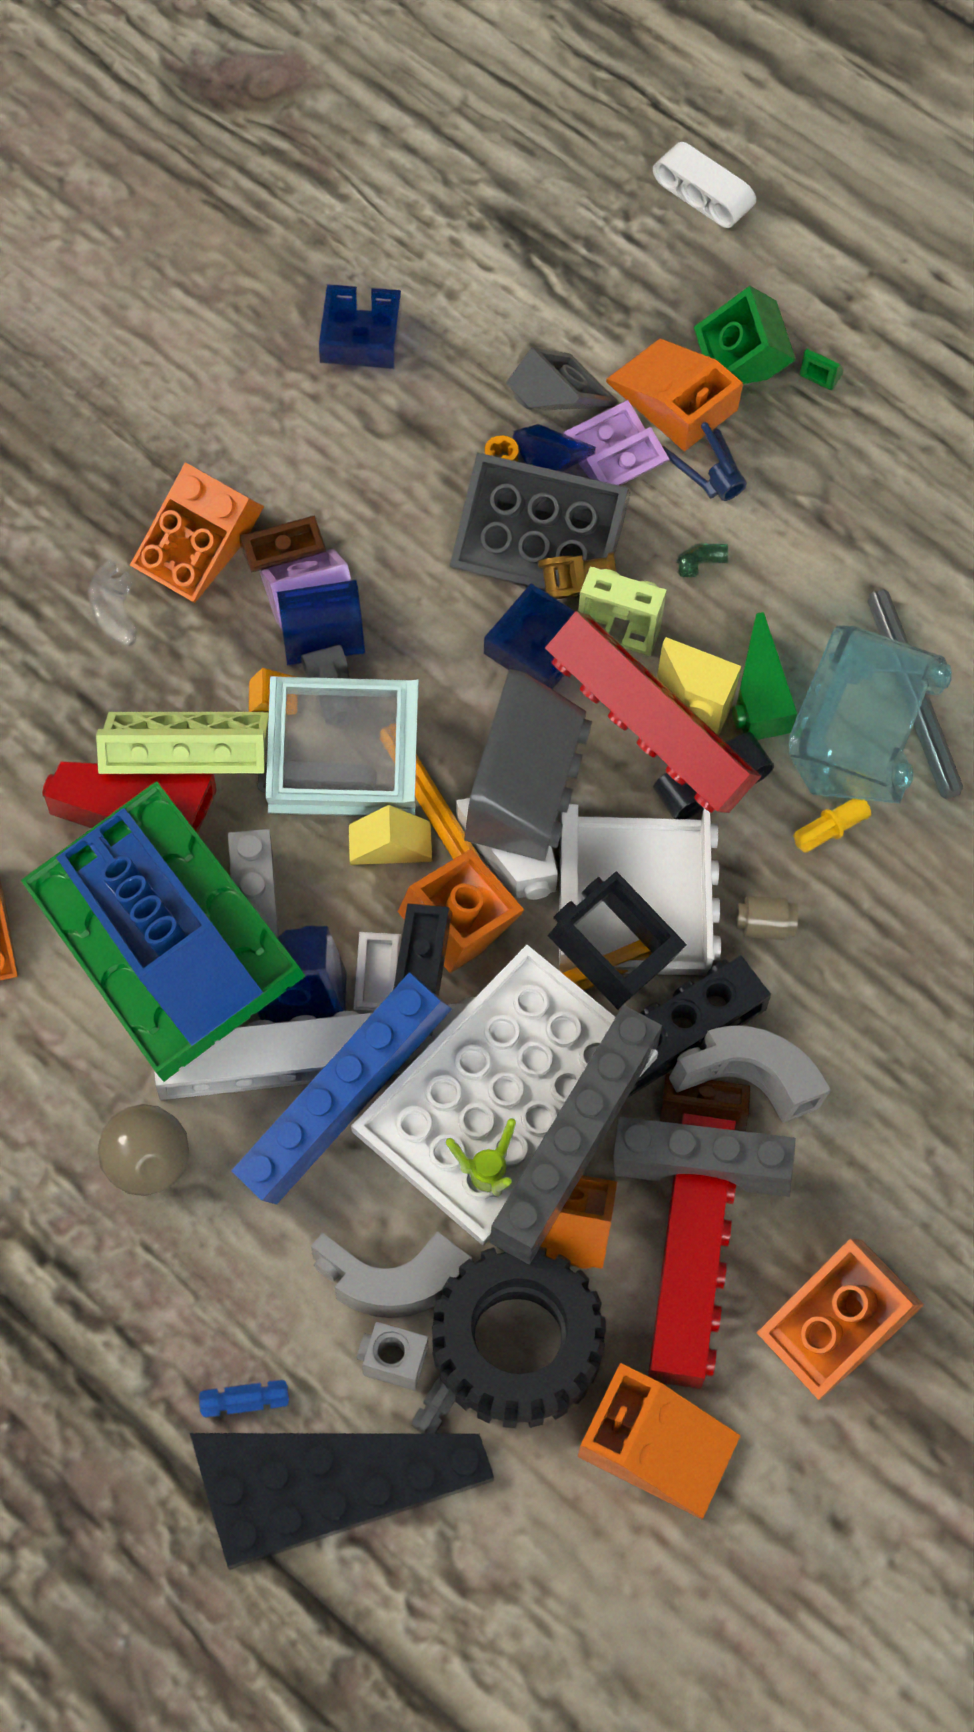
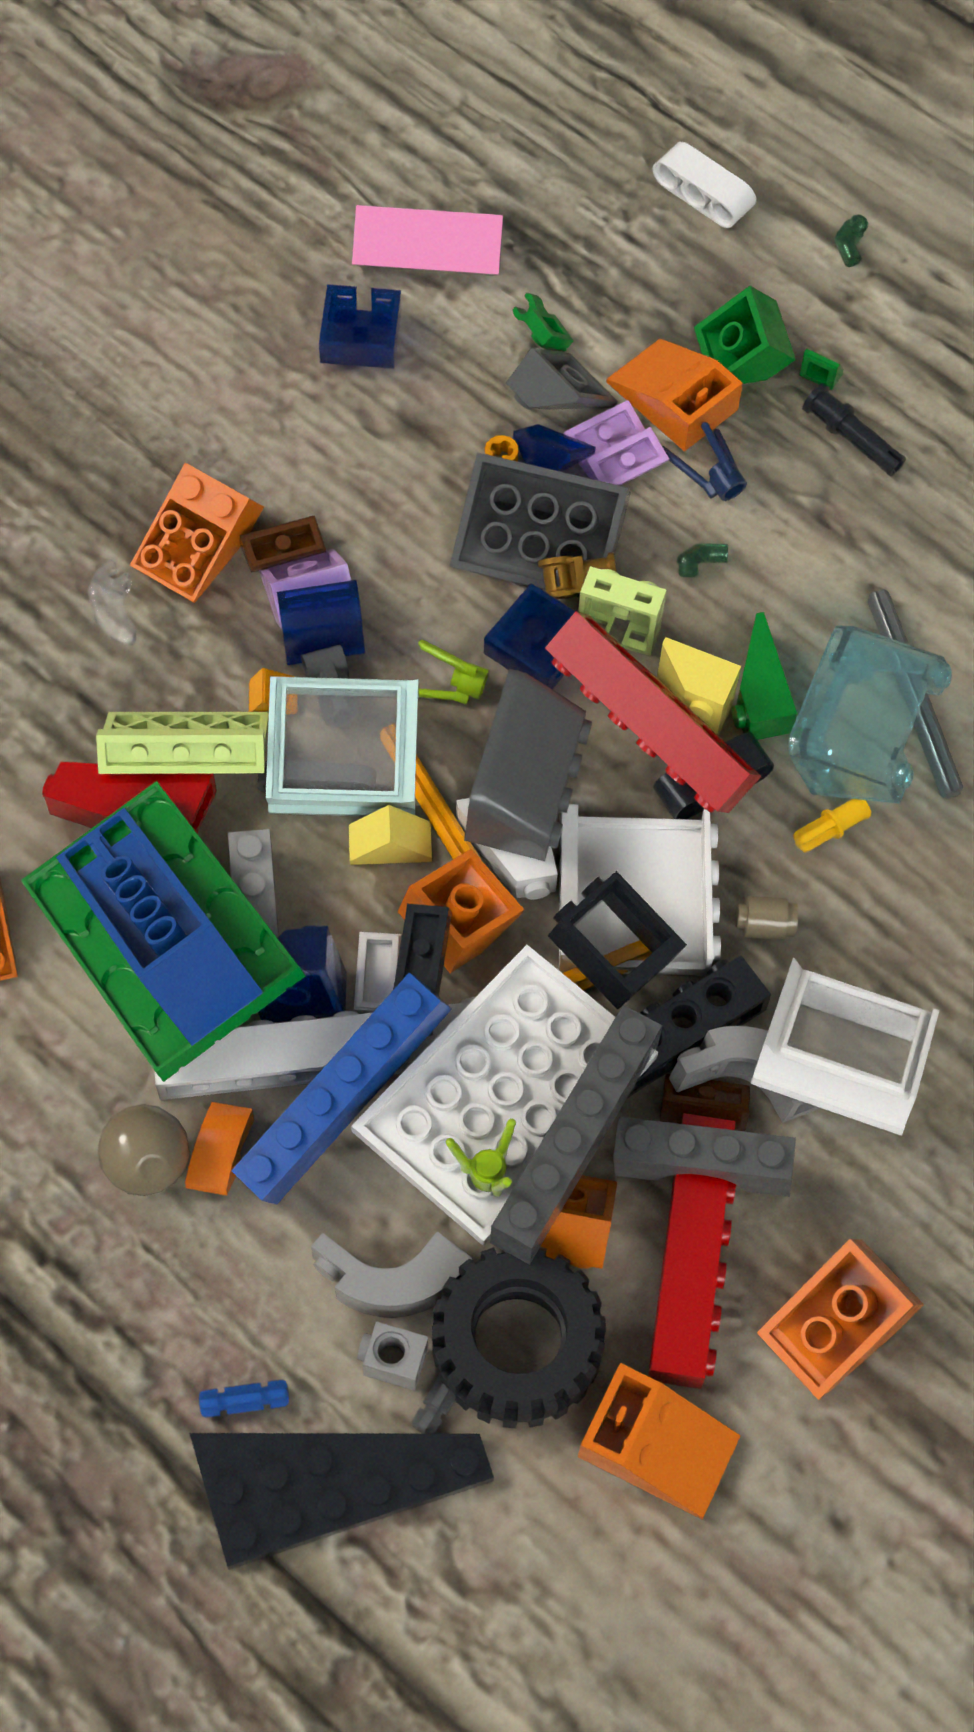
(218, 1148): none -> orange slope
(427, 240): none -> bright pink brick
(467, 677): none -> lime plant
(546, 327): none -> green plate
(841, 419): none -> black pin
(845, 1049): none -> piece
(848, 237): none -> clear green arm

